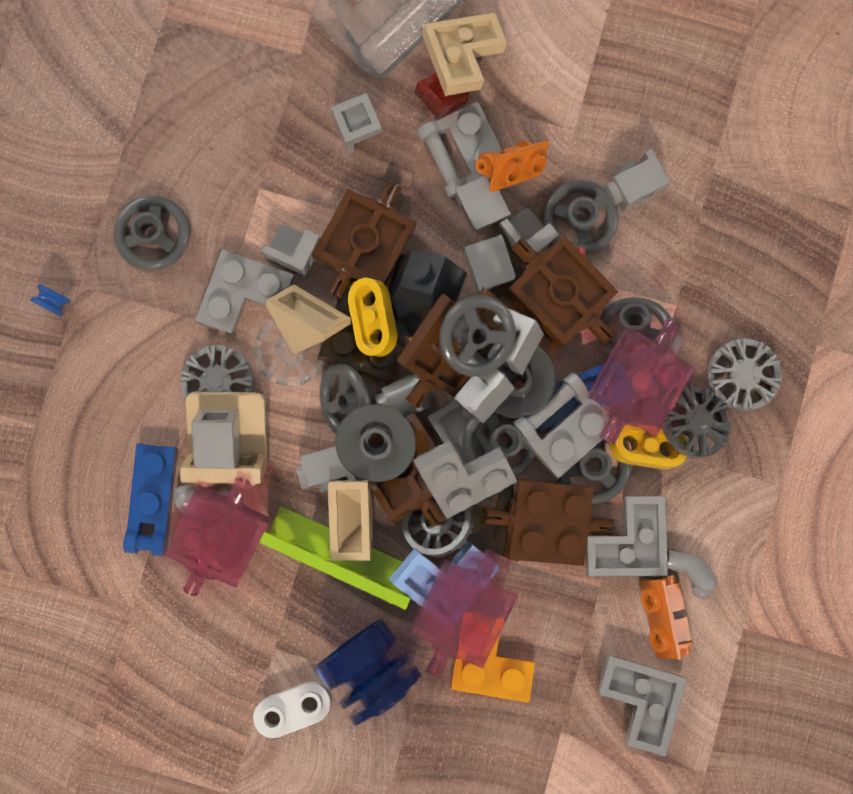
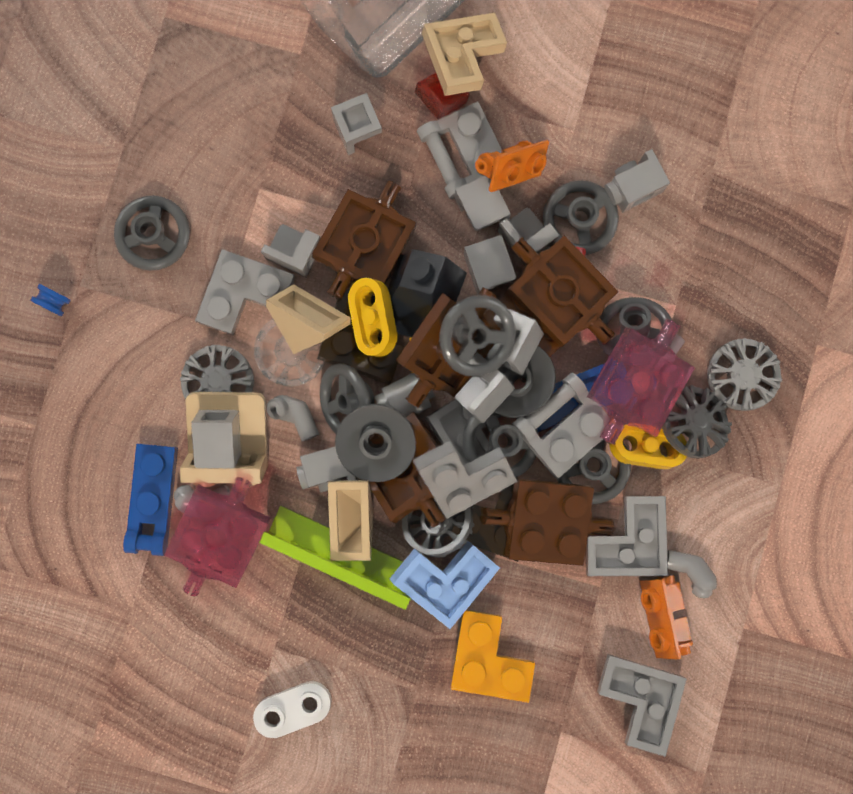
(293, 411): none -> light grey arm
(368, 672): clear blue wheel -> none
(463, 613): clear pink plate -> none

